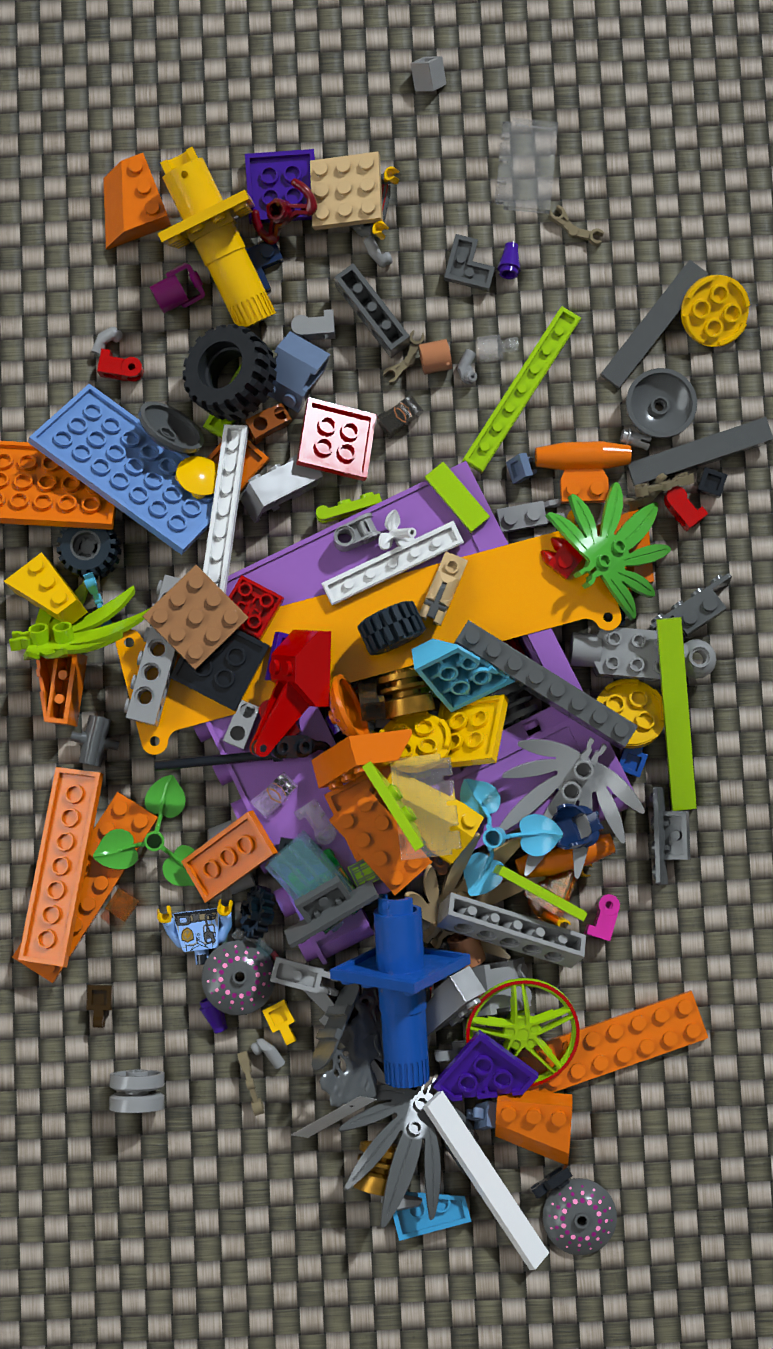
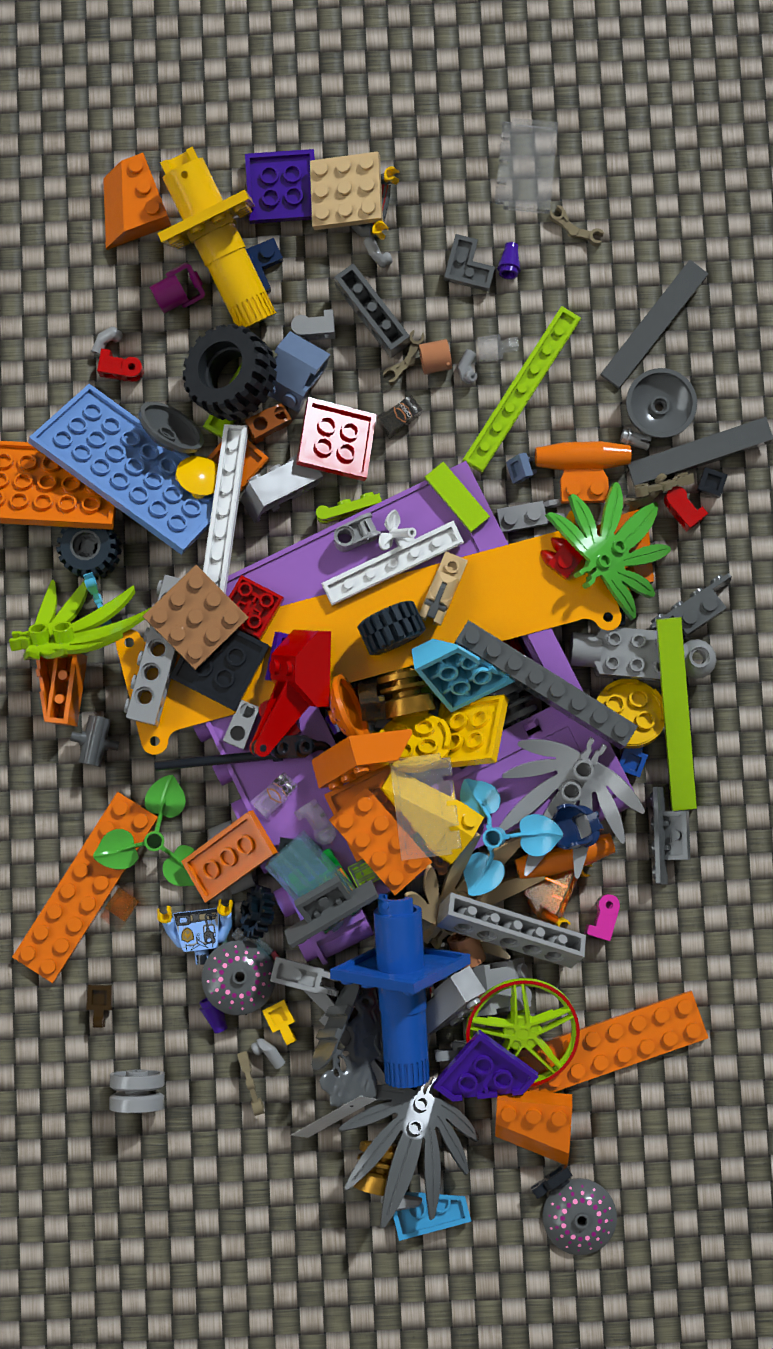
(46, 589): yellow wedge -> none
(61, 867): orange plate -> none
(283, 212): dark red piece -> none
(391, 796): lime wing -> none
(428, 73): light grey panel -> none
(483, 1114): sand blue tile -> none
(486, 1180): white tile -> none
(540, 892): lime tile -> none
(715, 310): yellow tile -> none

